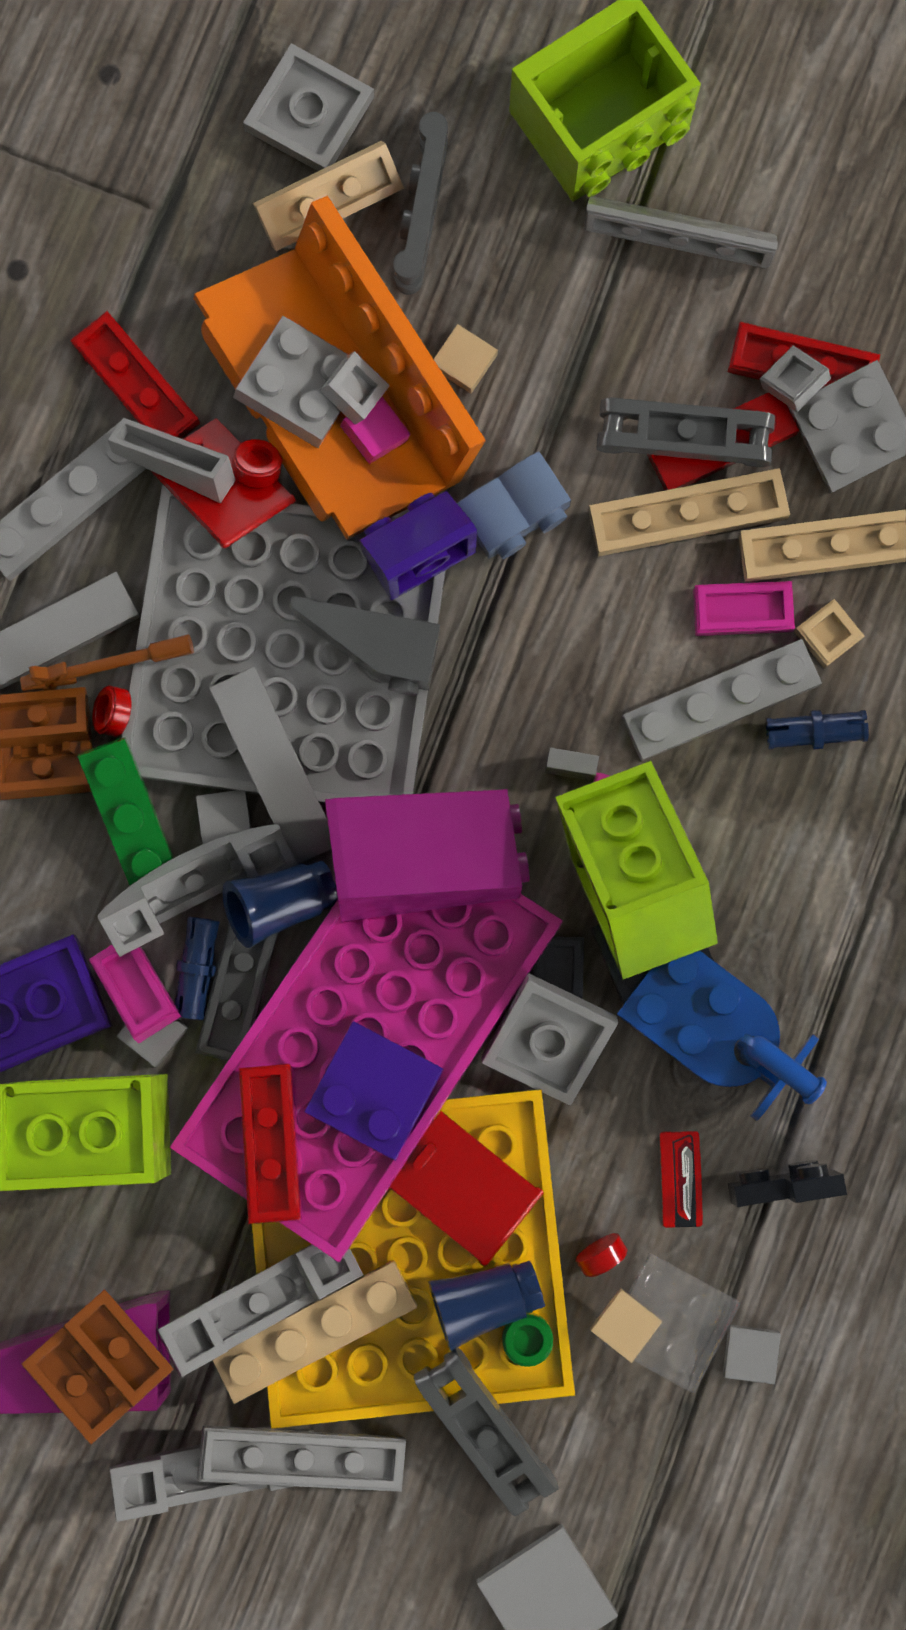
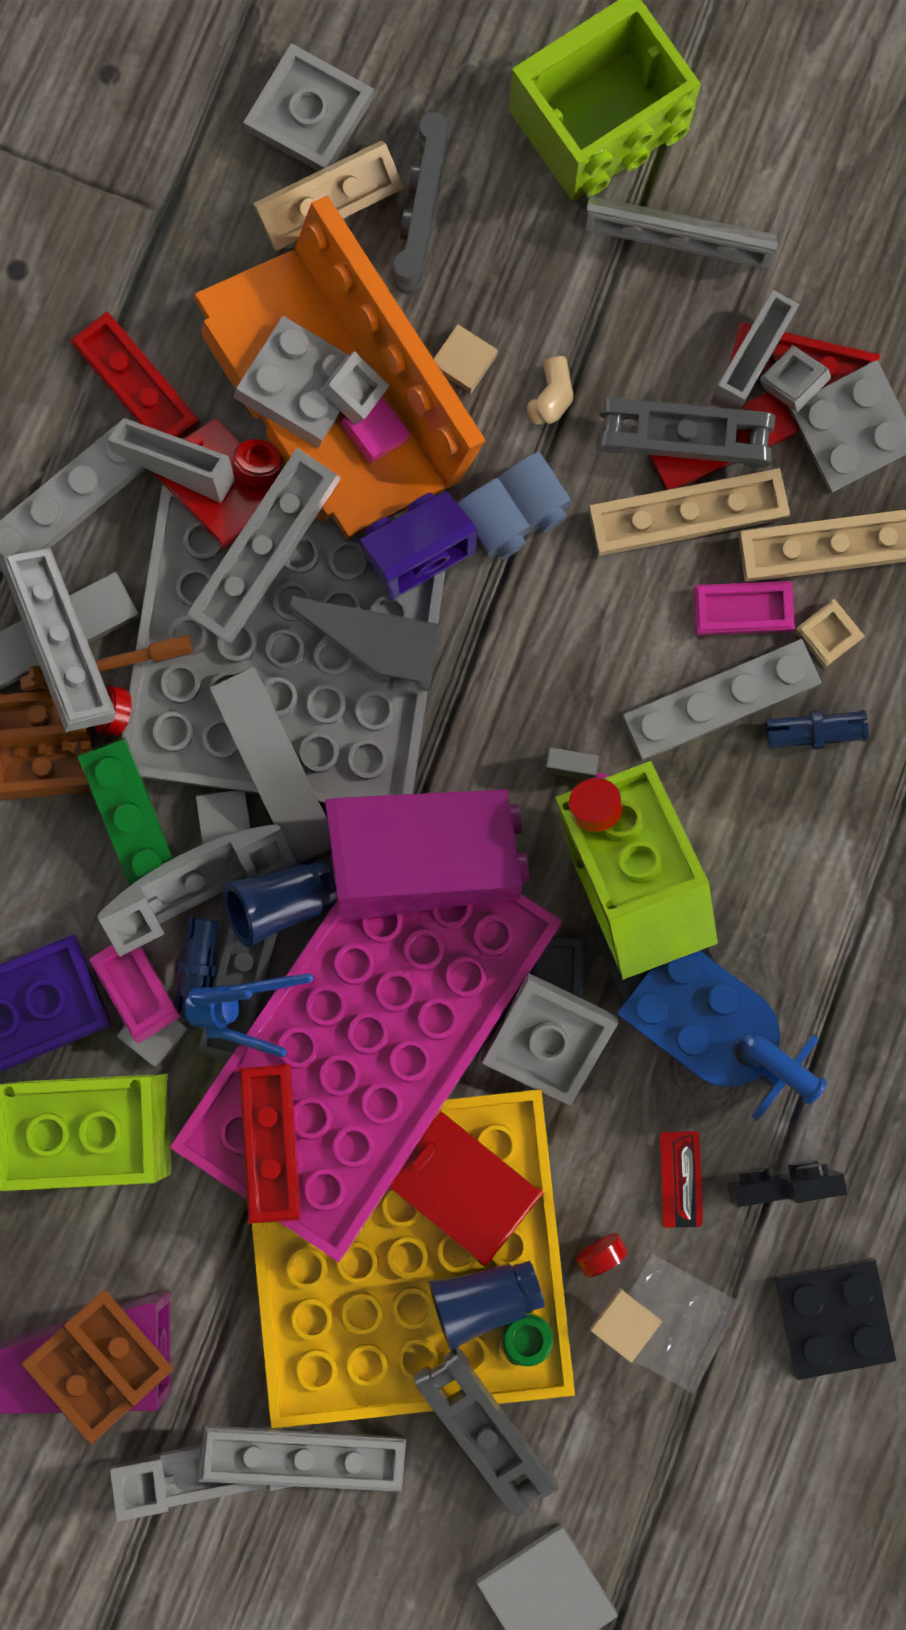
(58, 639): none -> light grey tile
(219, 1006): none -> blue plant
(255, 1306): light grey slope -> none
(264, 545): none -> light grey plate
(315, 1331): tan plate -> none
(374, 1090): dark purple plate -> none
(556, 396): none -> tan arm
(595, 804): none -> red tile
(751, 1354): light grey tile -> none
(754, 352): none -> light grey piece
(835, 1319): none -> black plate

